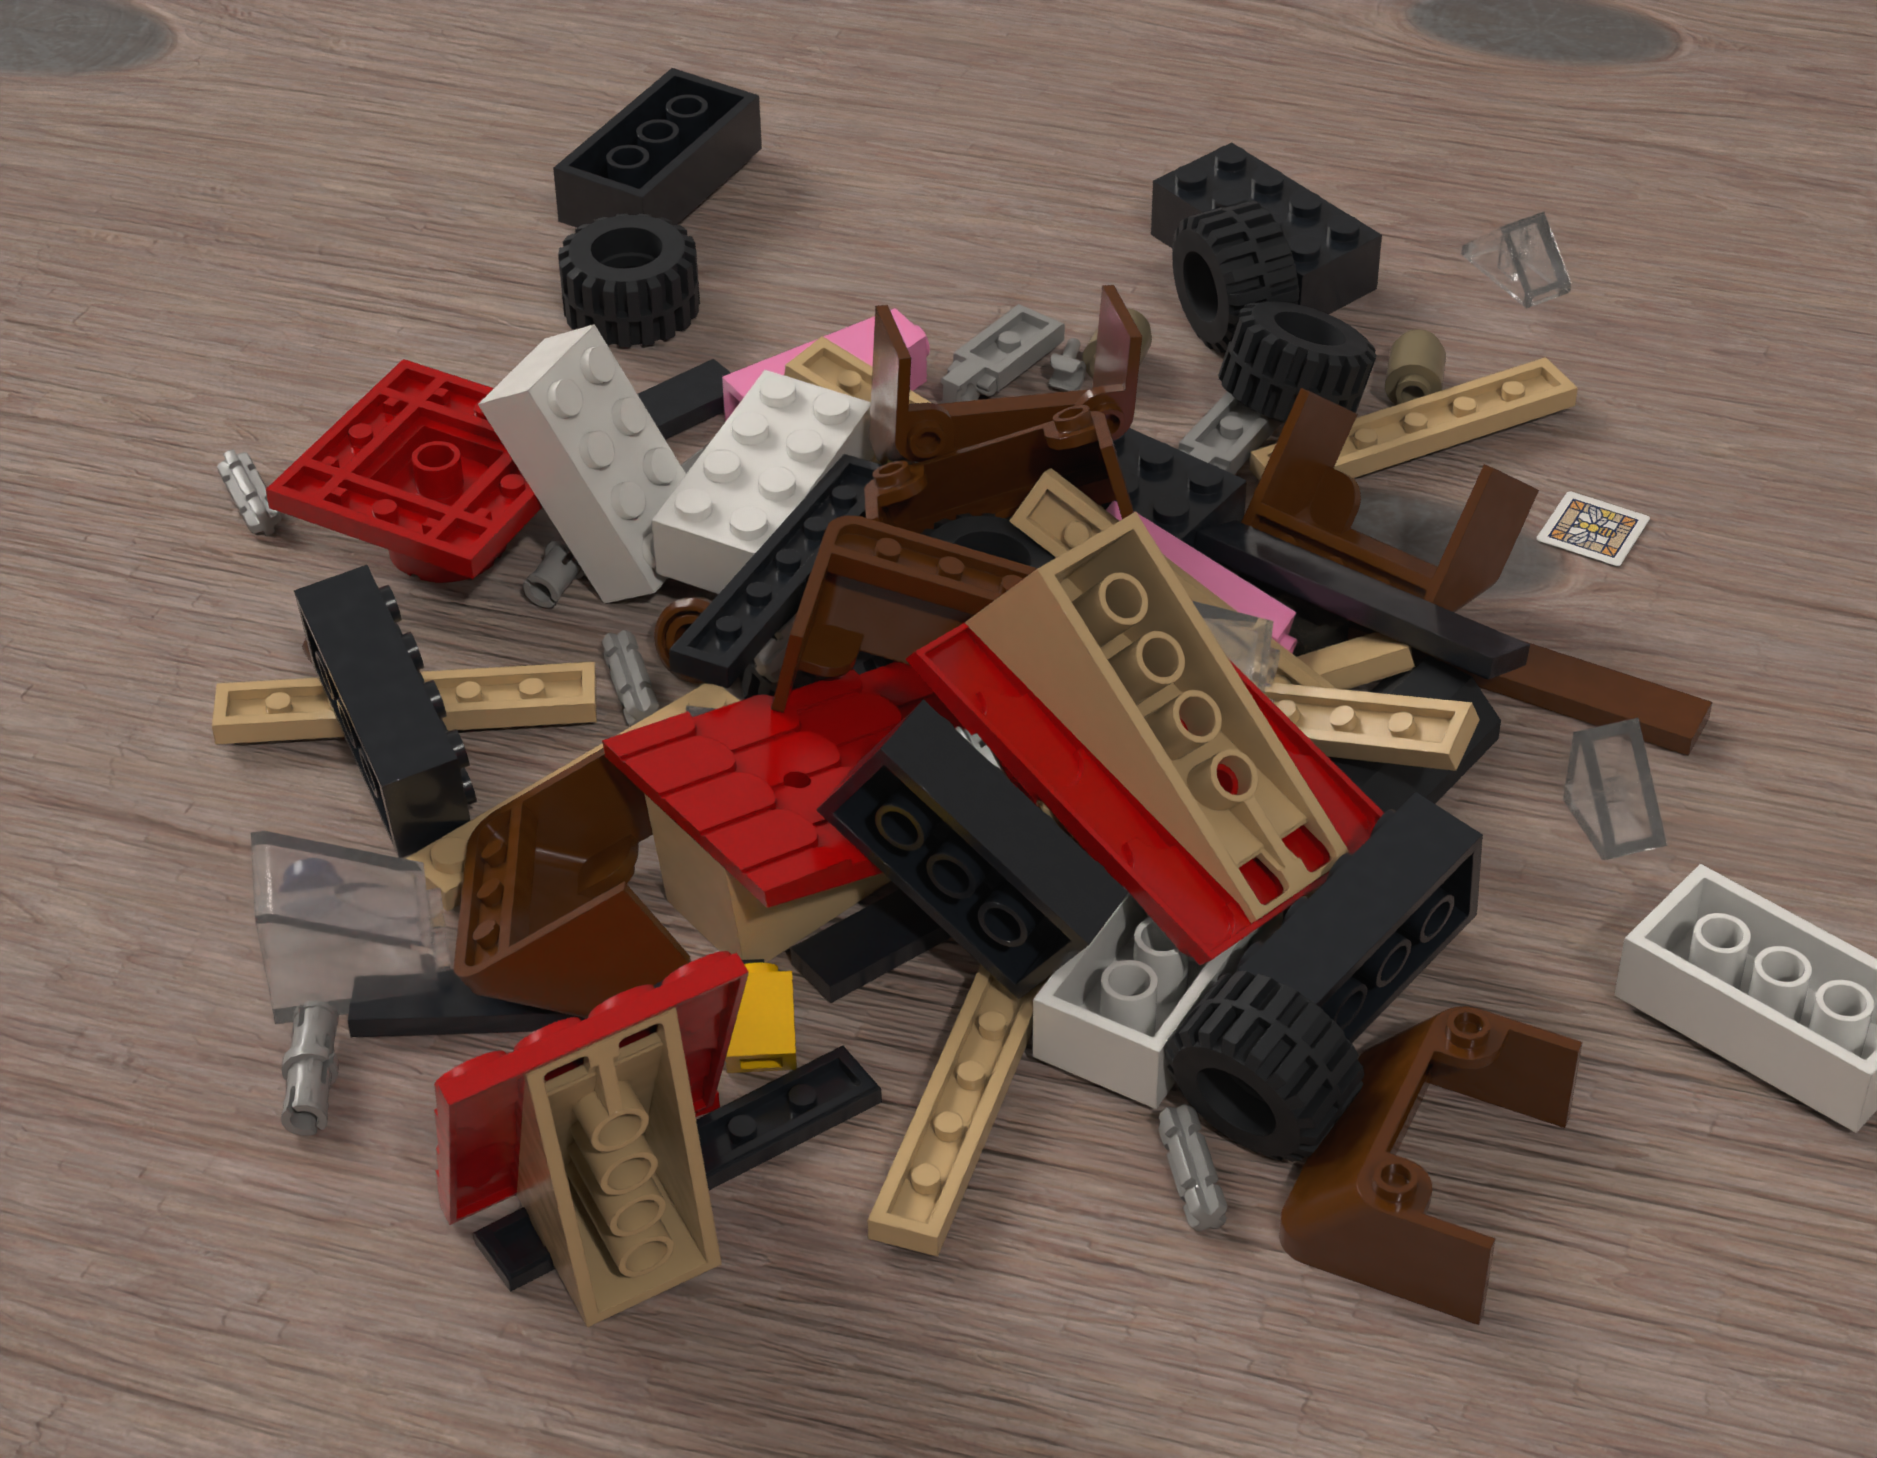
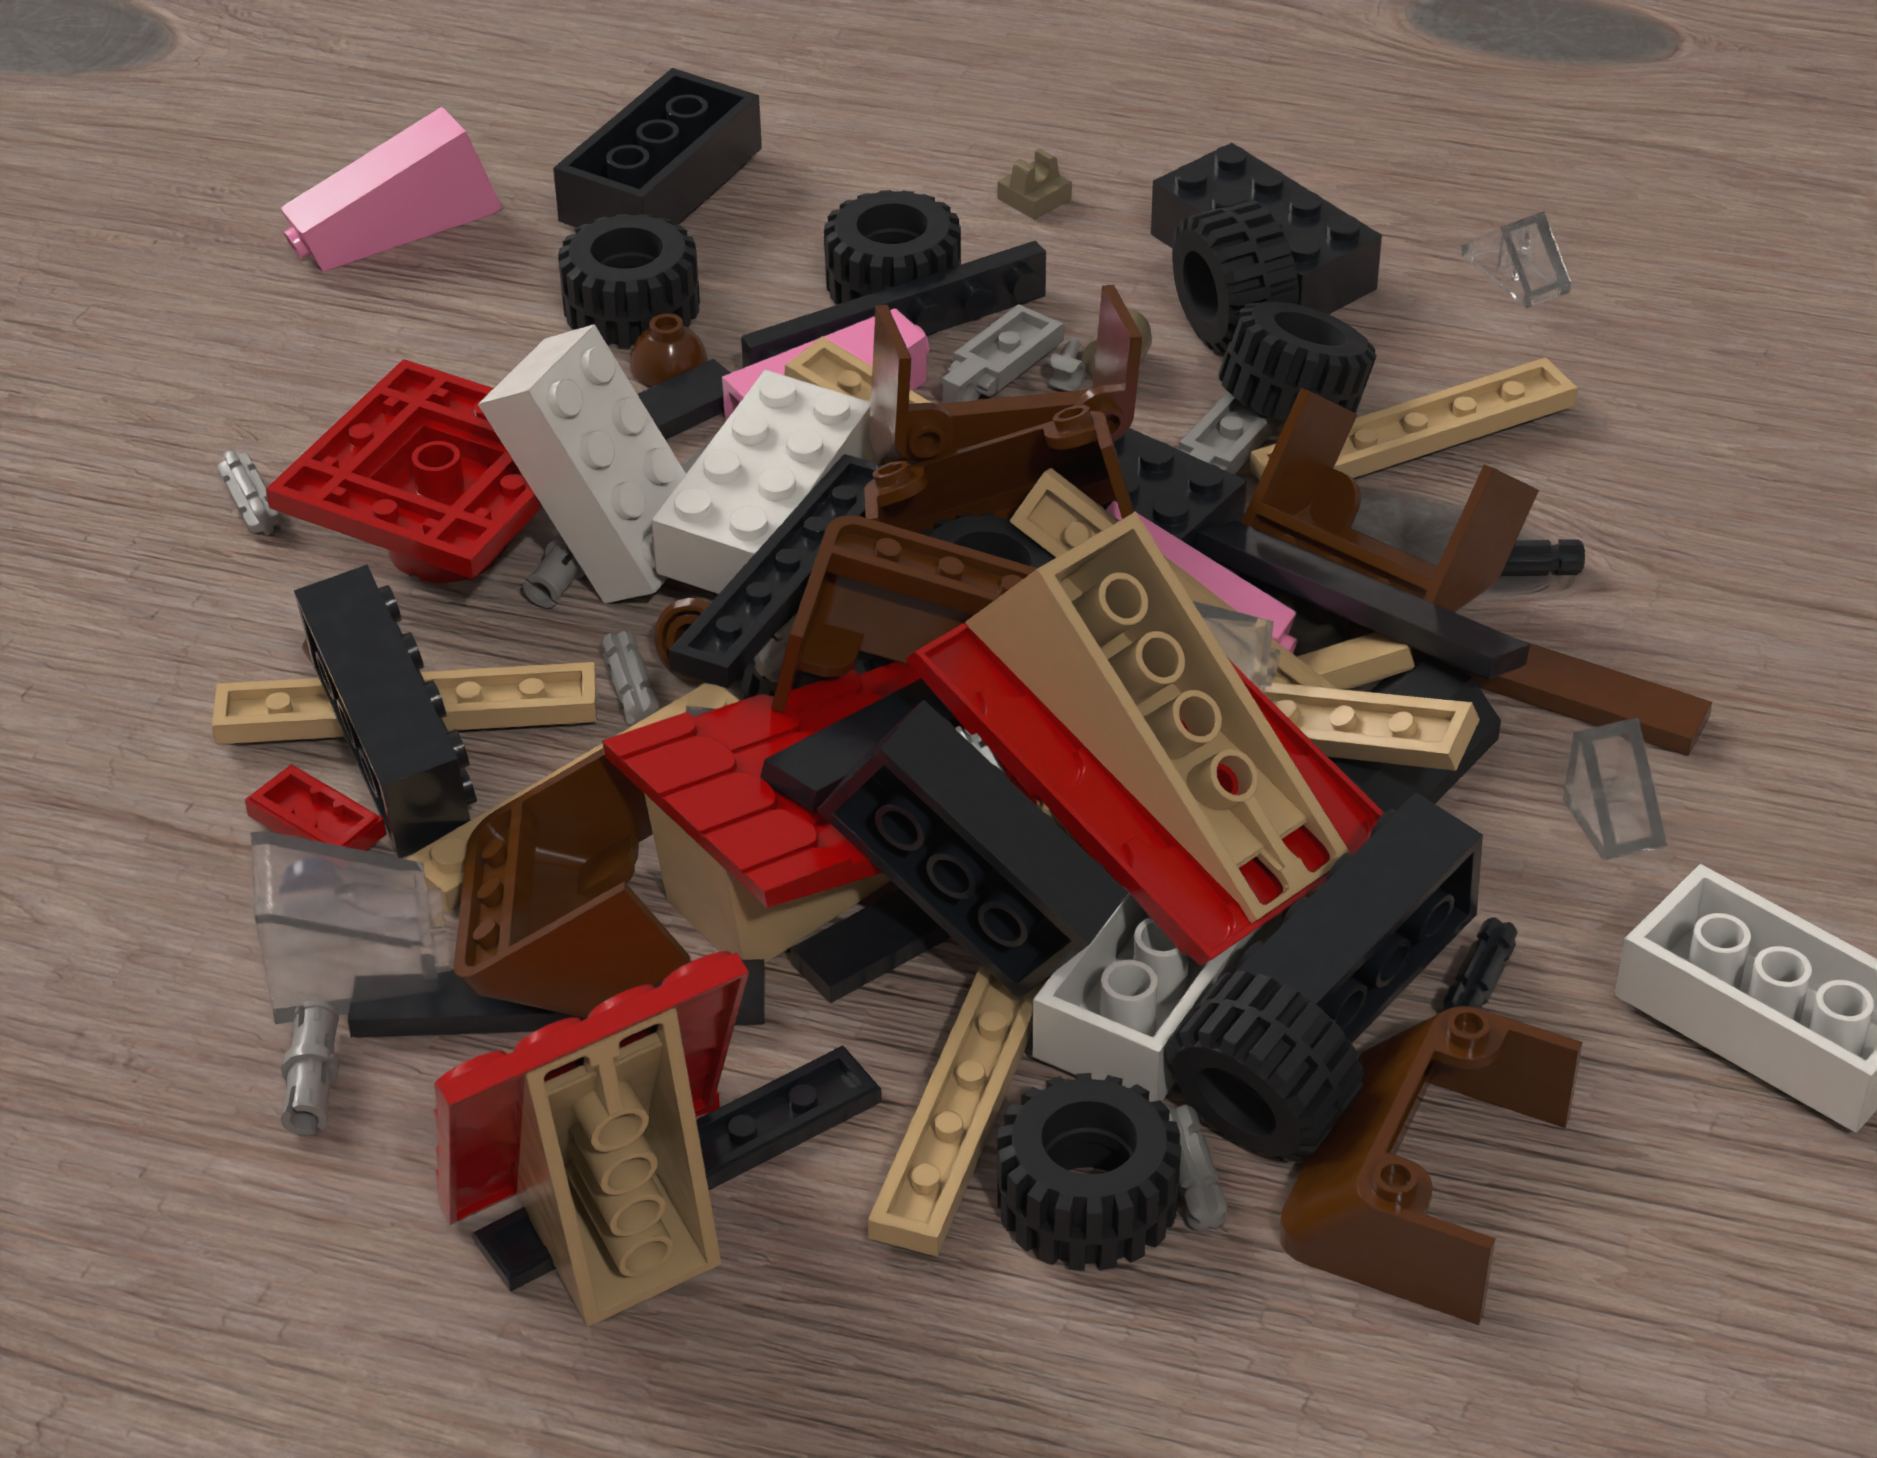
(311, 810): none -> red plate
(393, 195): none -> bright pink slope
(666, 350): none -> reddish brown brick
(765, 1023): yellow brick -> none
(822, 760): none -> black tile
(887, 242): none -> black tyre
(930, 301): none -> black plate
(1035, 186): none -> dark tan tile
(1088, 1214): none -> black tyre
(1415, 366): dark tan brick -> none
(1482, 965): none -> black axle
(1540, 557): none -> black axle
(1593, 528): sticker -> none

